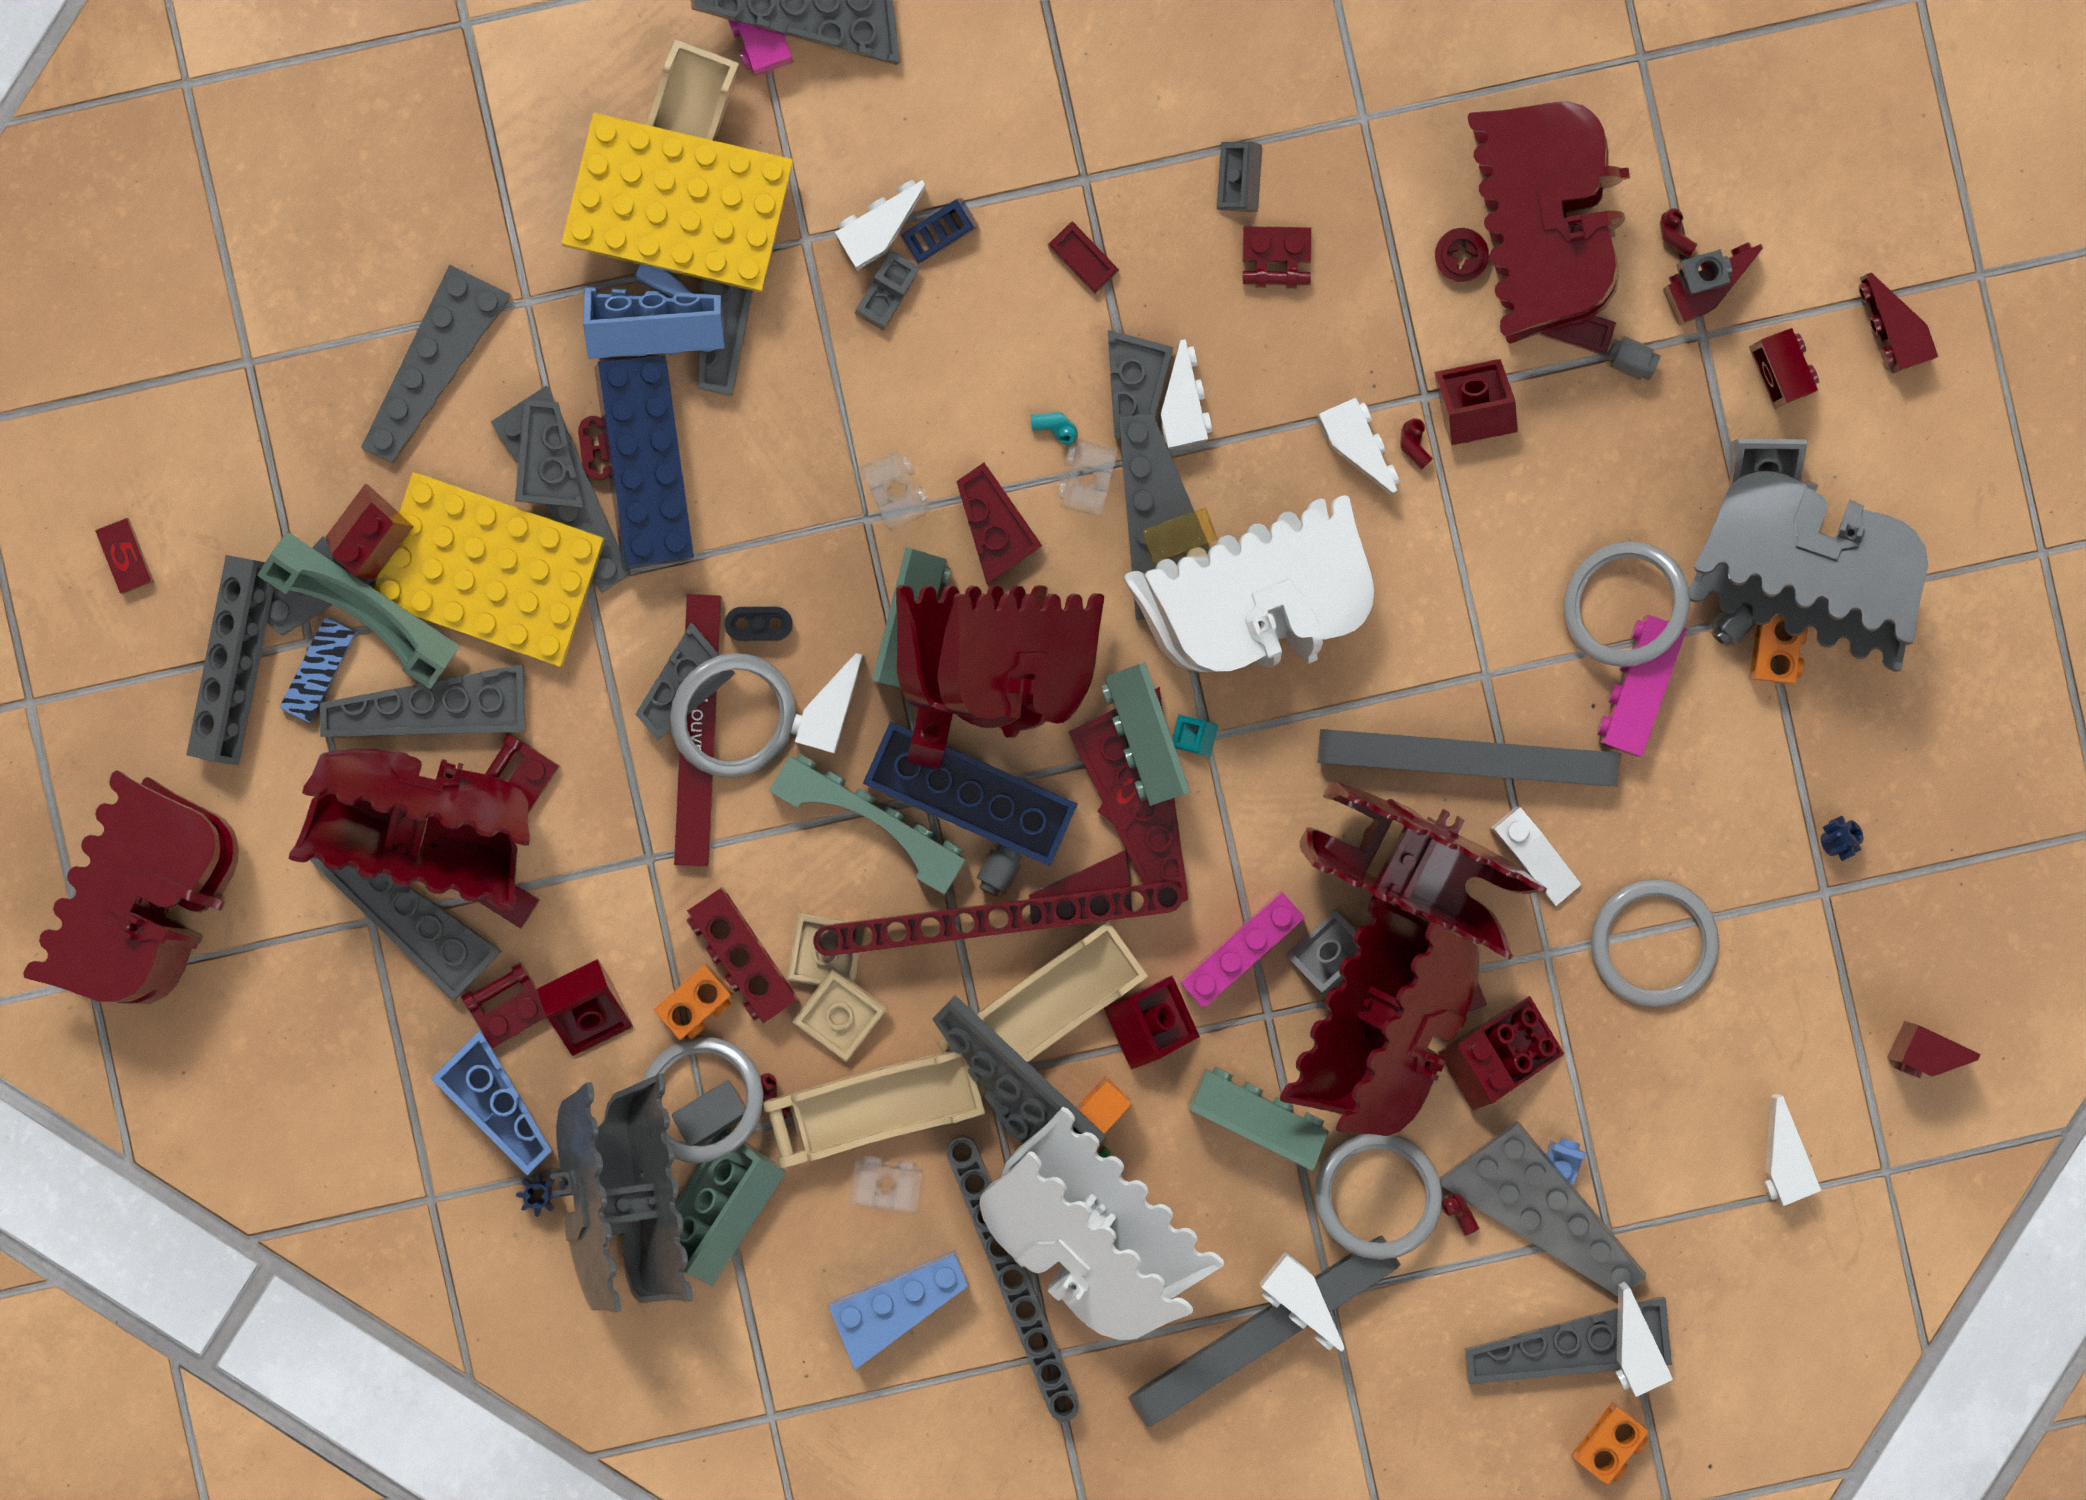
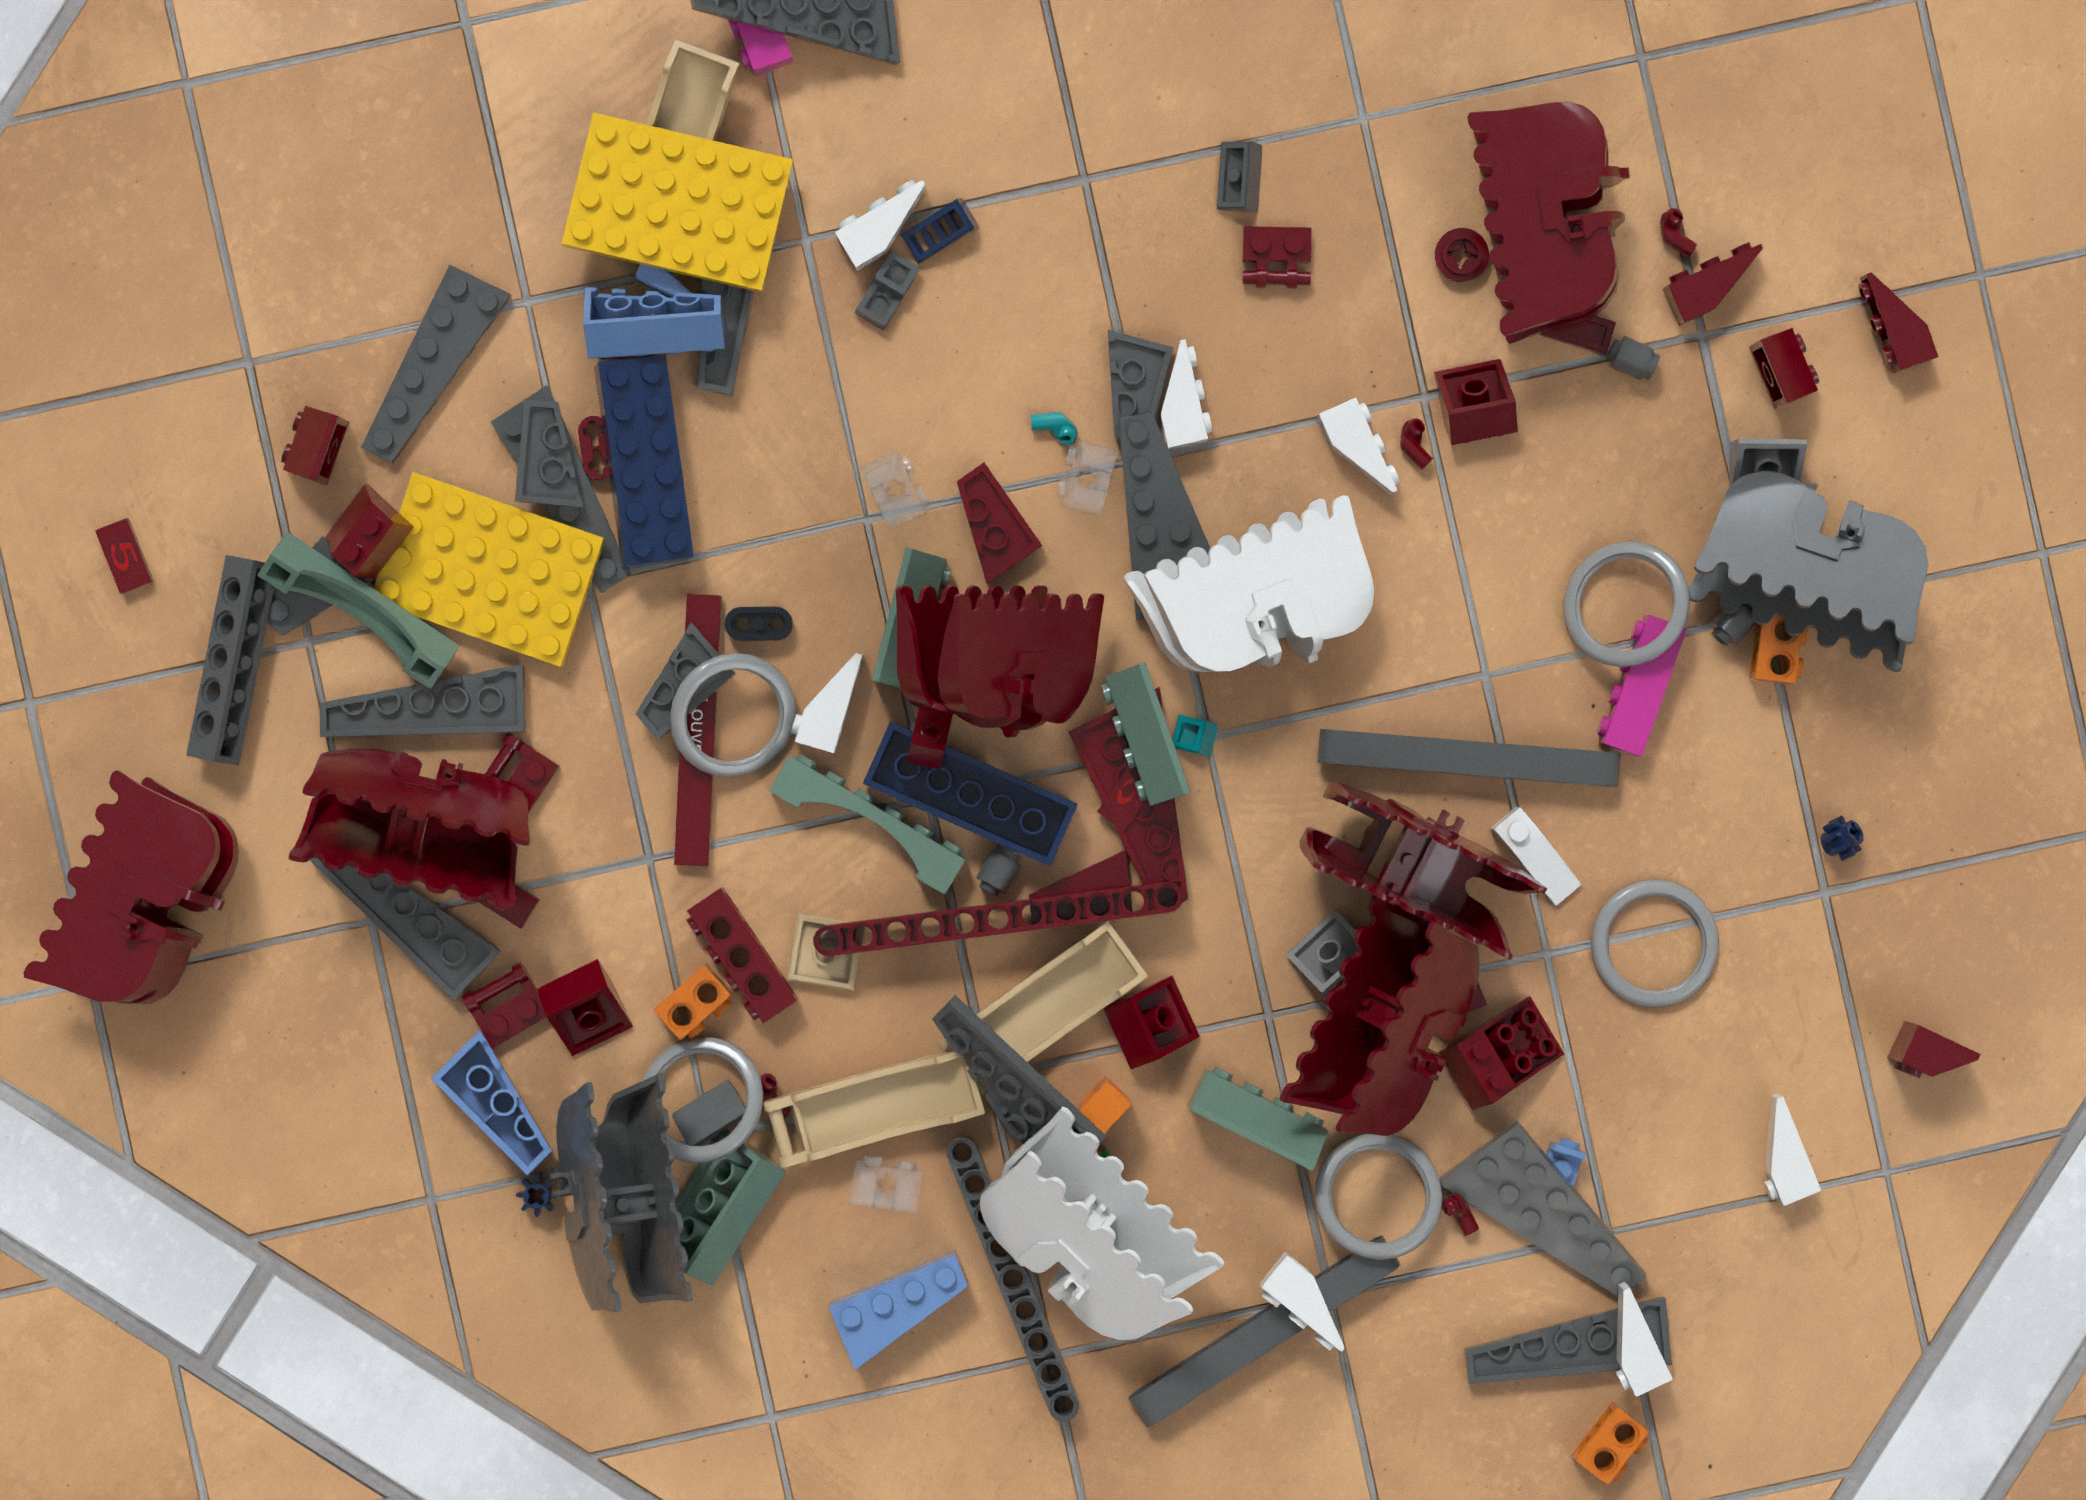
(314, 444): none -> dark red slope
(318, 669): tile -> none
(839, 1014): tan tile -> none
(1083, 257): dark red tile -> none
(1179, 534): clear yellow plate -> none
(1242, 949): dark pink brick -> none
(1690, 278): dark grey brick -> none

